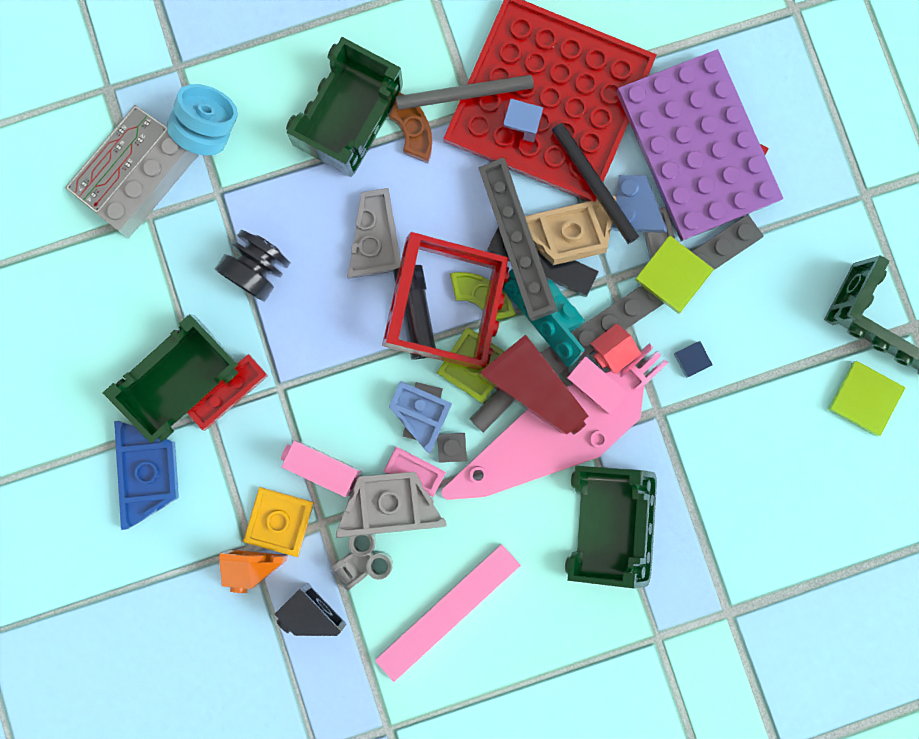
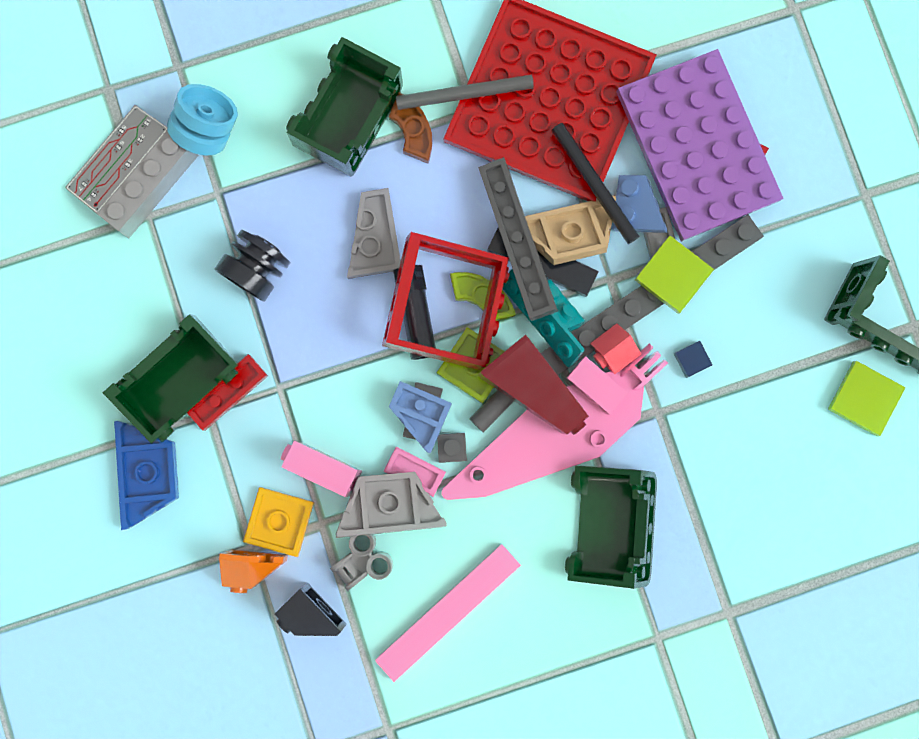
(523, 118): medium blue panel -> none

